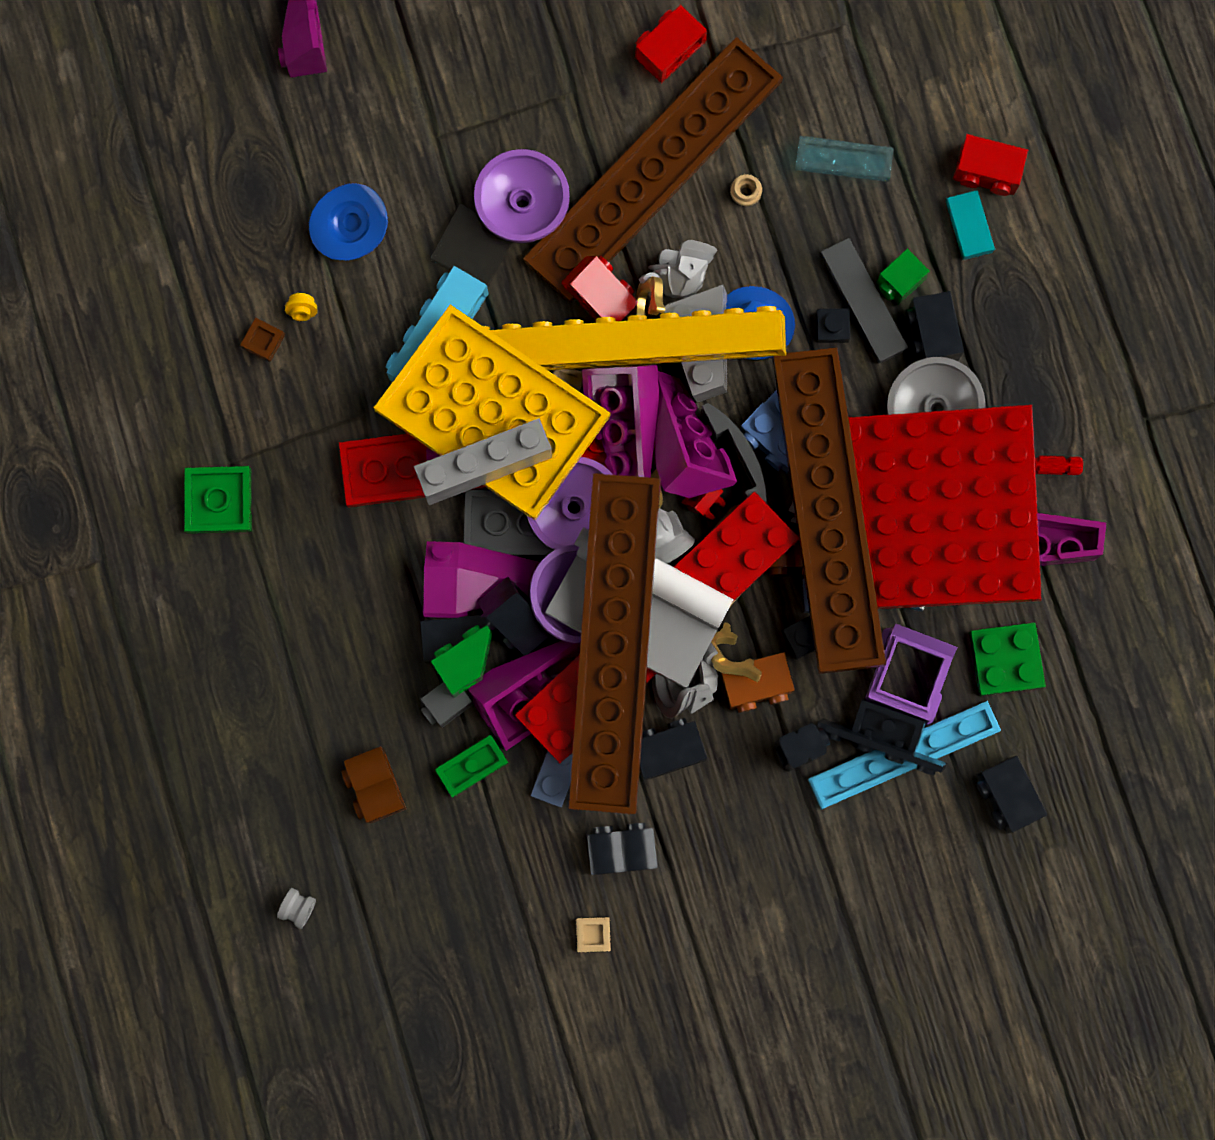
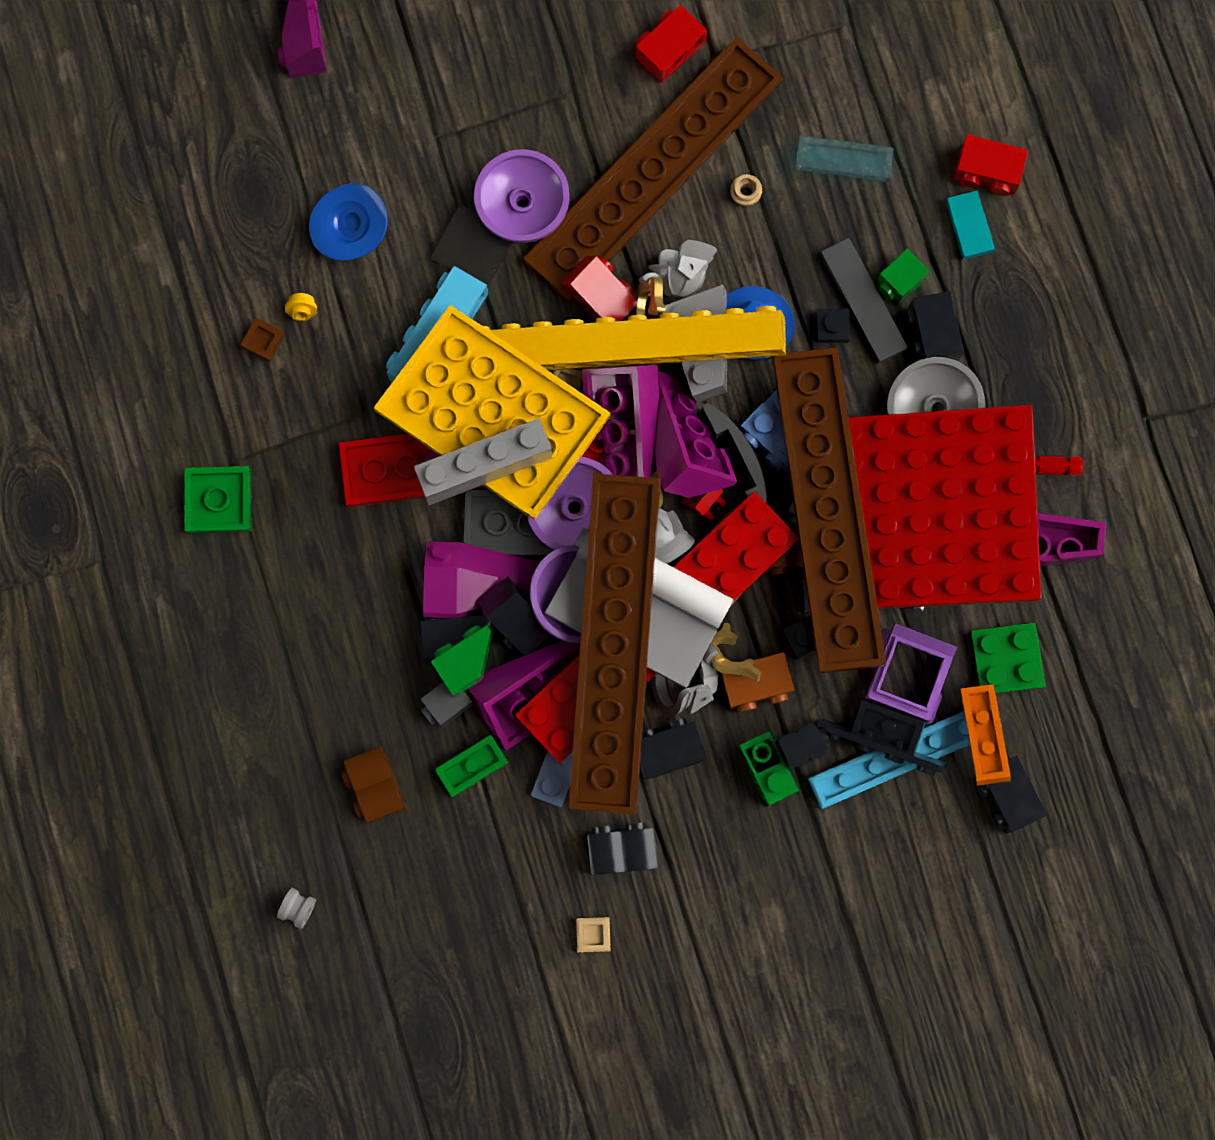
(768, 769): none -> green slope
(985, 734): none -> orange plate

